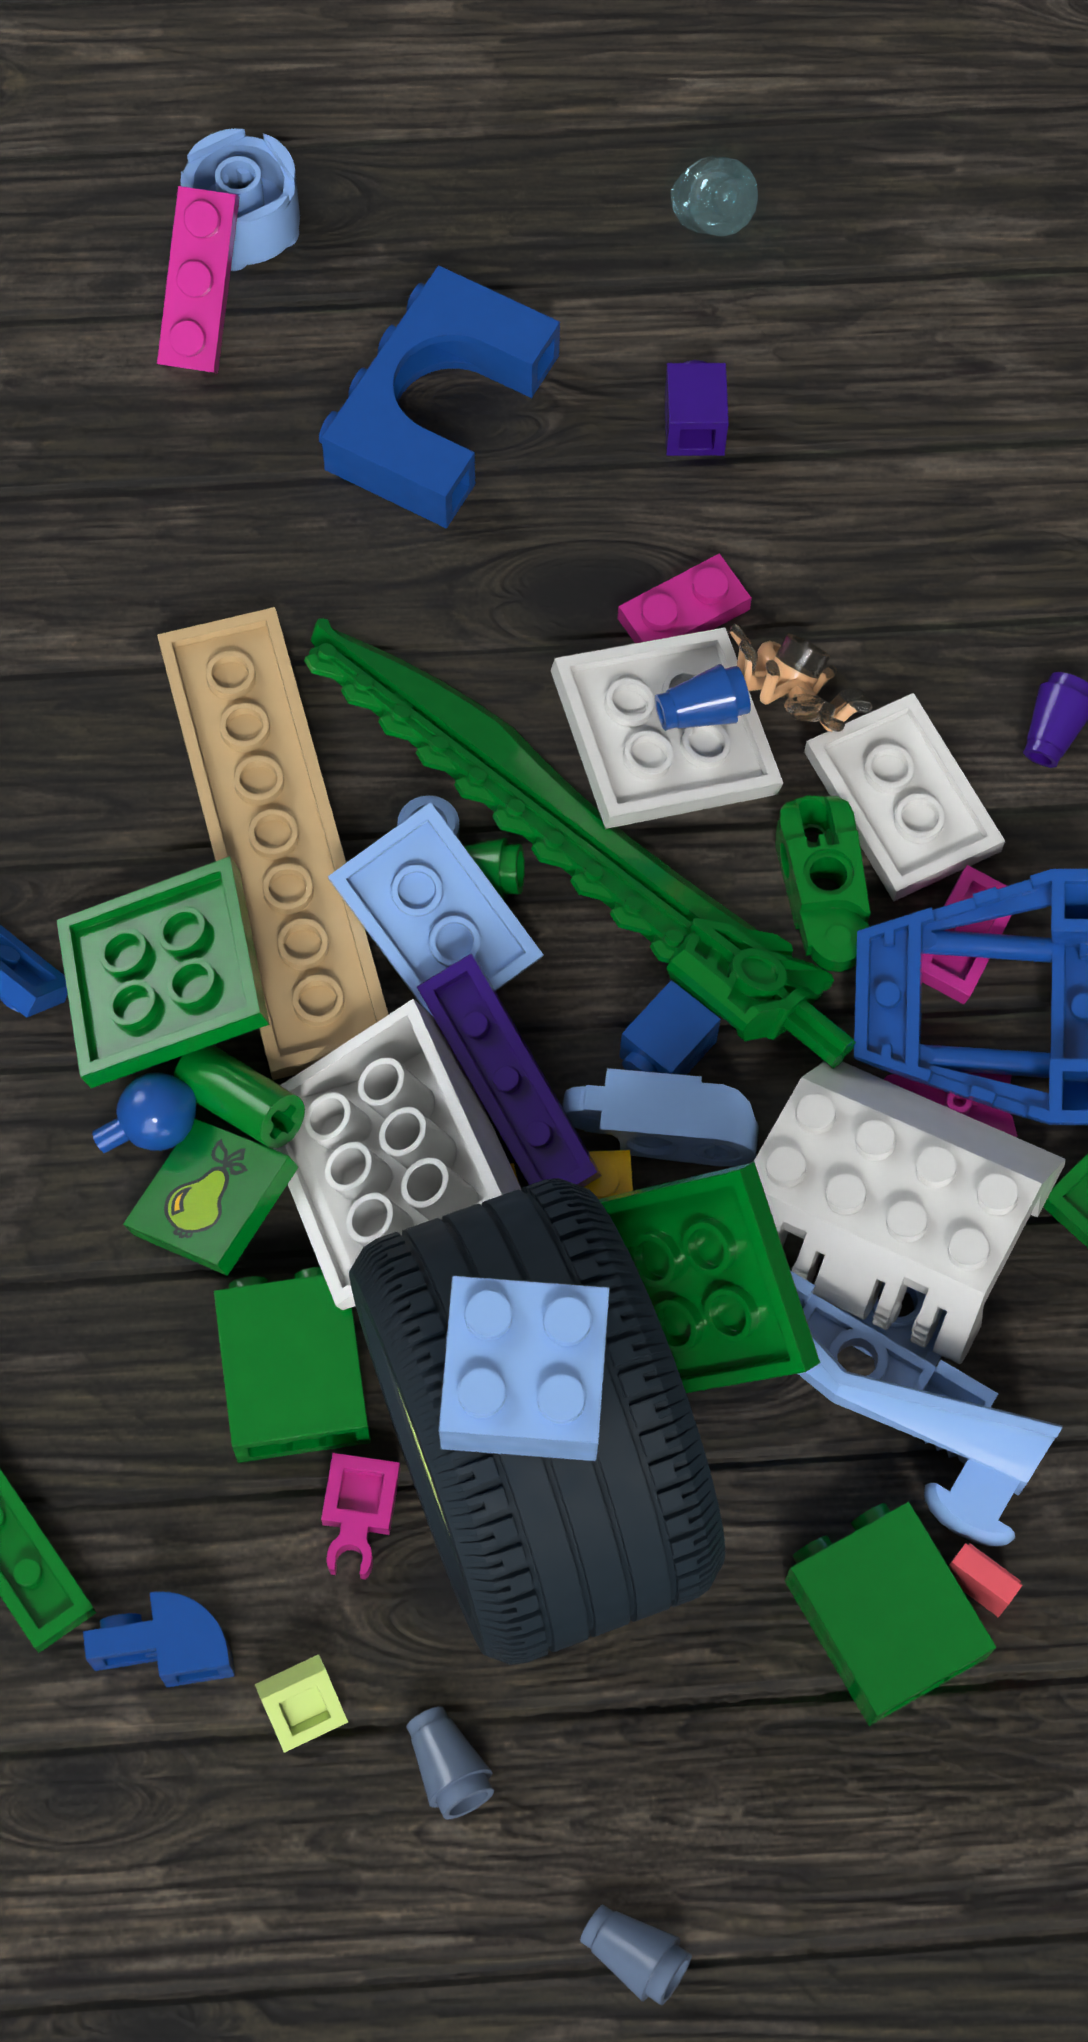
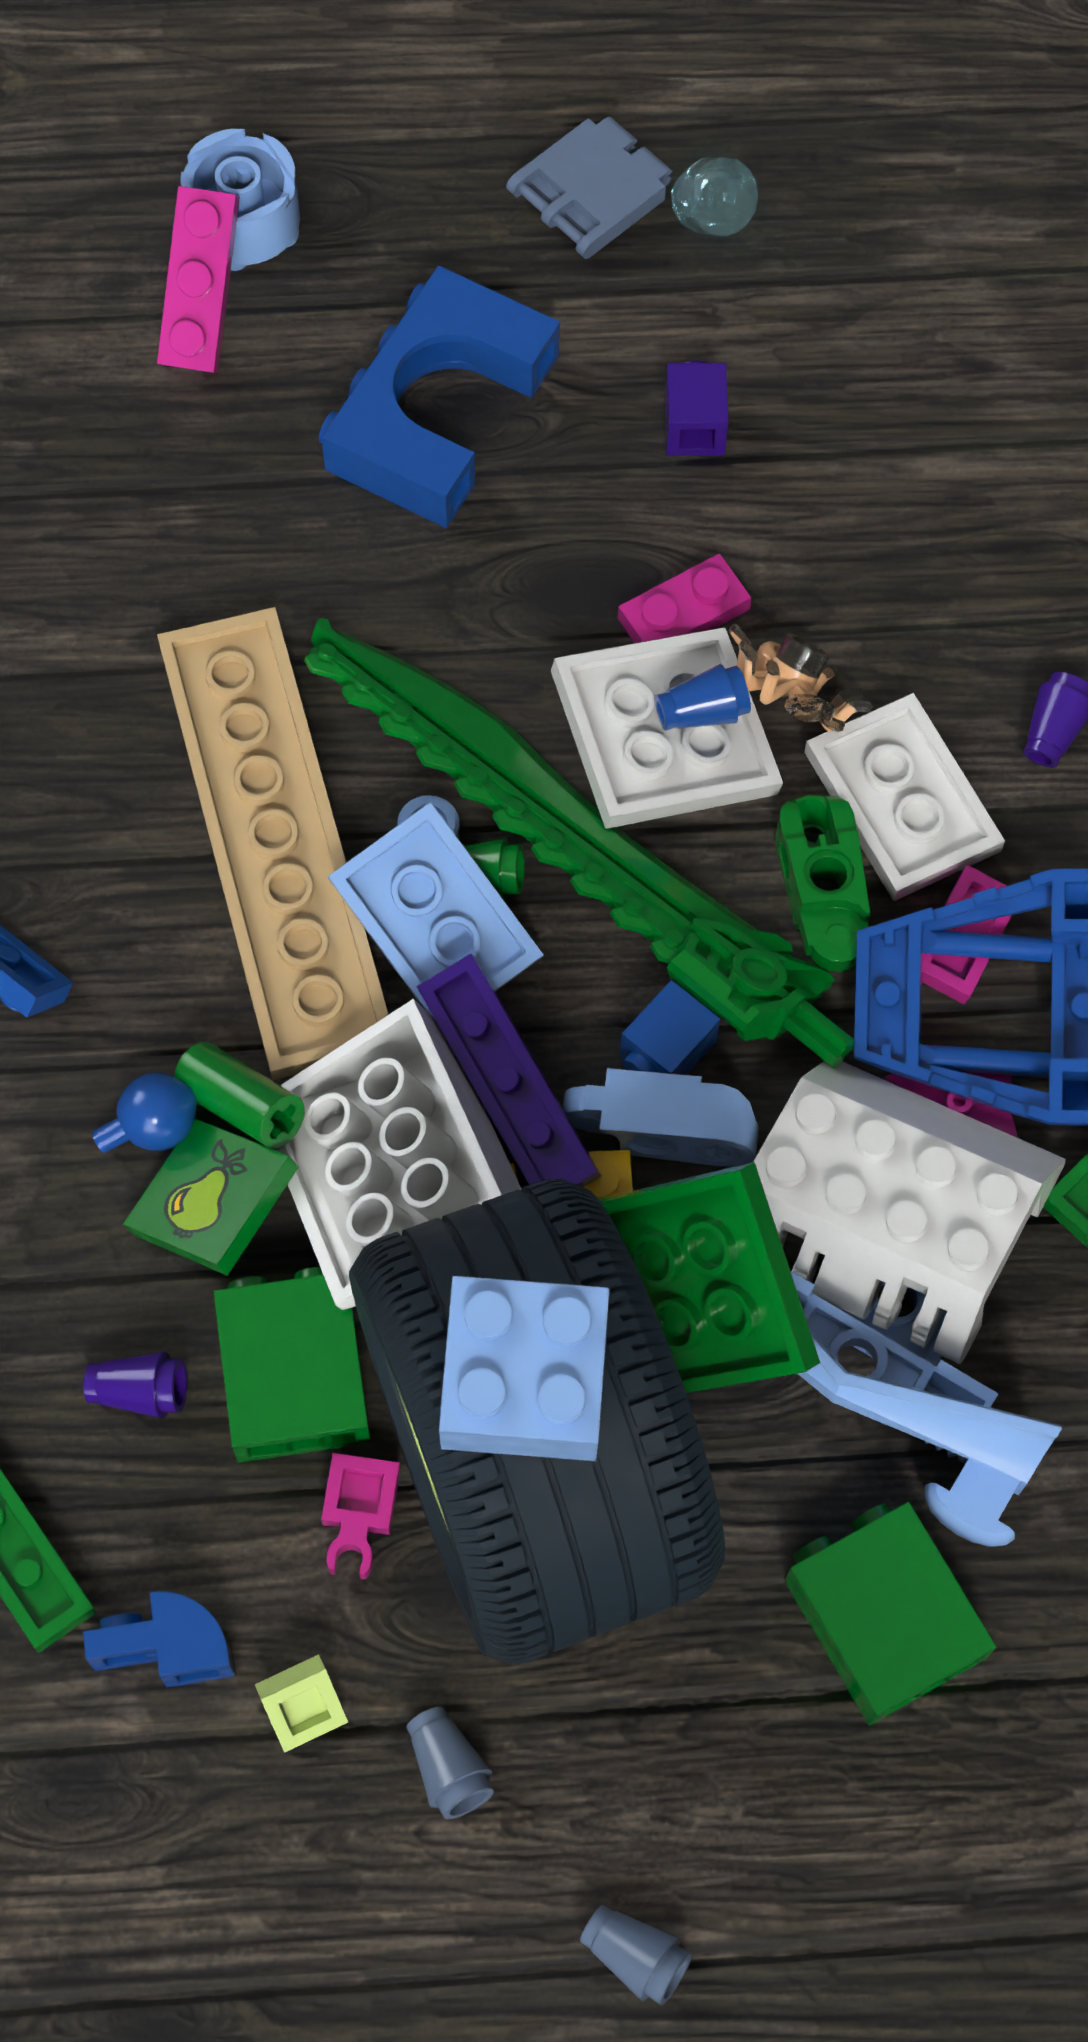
(138, 1384): none -> dark purple cone
(161, 972): green plate -> none
(593, 184): none -> sand blue plate
(984, 1579): coral tile -> none

